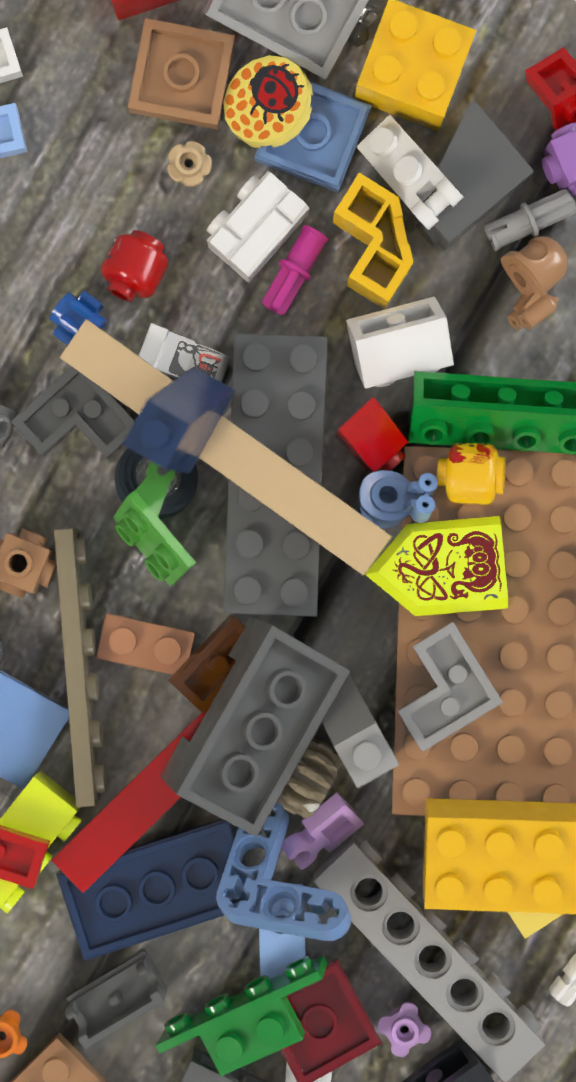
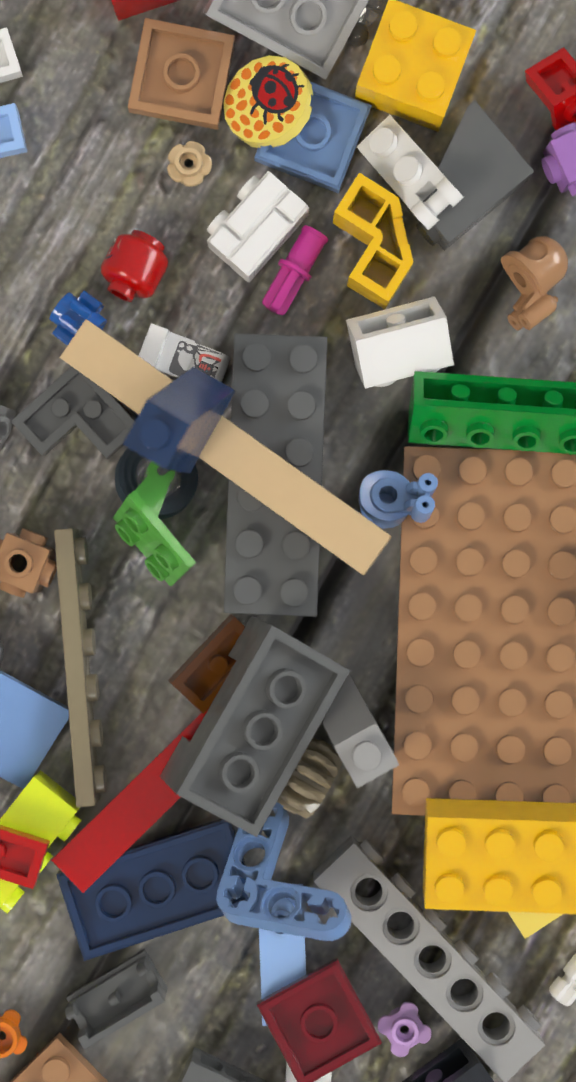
(144, 644): nougat plate -> none
(249, 1023): green bracket -> none
(325, 829): lavender plate -> none
(373, 438): red slope -> none
(445, 567): neon yellow tile -> none
(460, 694): light grey plate -> none
(472, 473): yellow head -> none
(530, 219): light grey axle -> none

